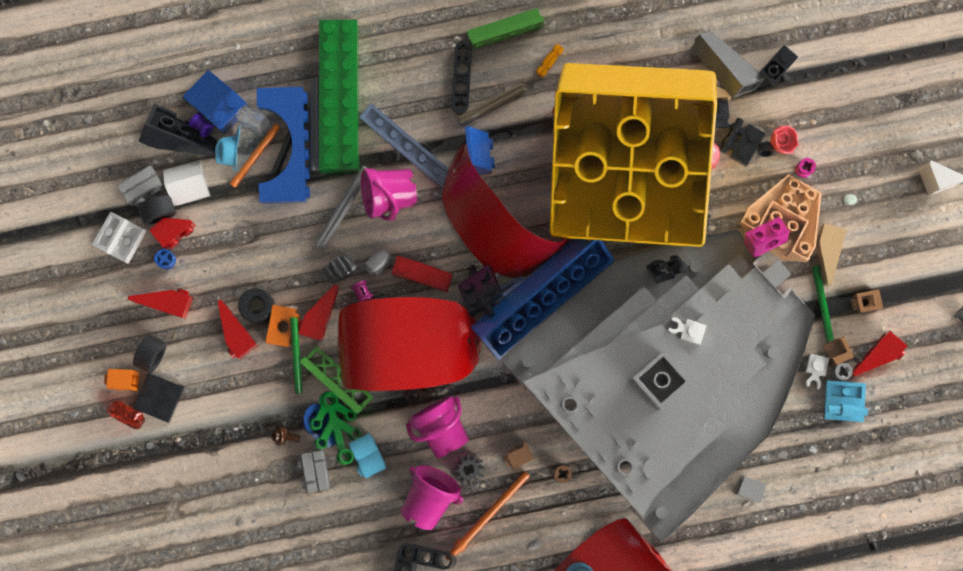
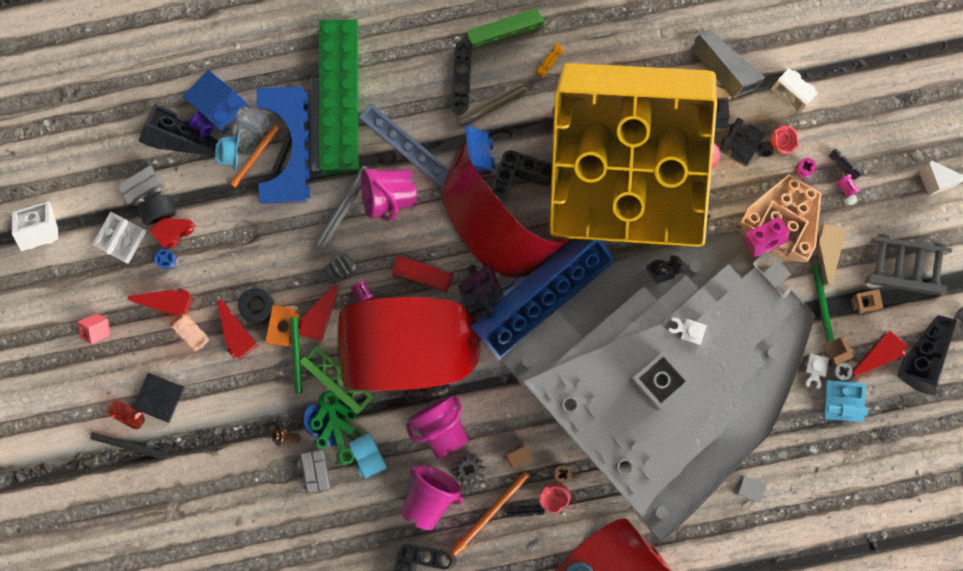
(34, 226): none -> white slope
(93, 328): none -> coral panel
(122, 380): orange brick -> none
(128, 446): none -> pearl dark grey bar
(149, 354): black tyre -> none
(186, 183): white slope -> none
(190, 331): none -> clear orange plate
(378, 263): light grey brick -> none
(517, 169): none -> black beam
(527, 510): none -> black axle
(555, 497): none -> coral hair
(778, 64): black slope -> none
(794, 90): none -> white slope
(845, 164): none -> black axle
(847, 186): none -> dark pink bush
(897, 280): none -> dark grey fence
(927, 358): none -> black wedge

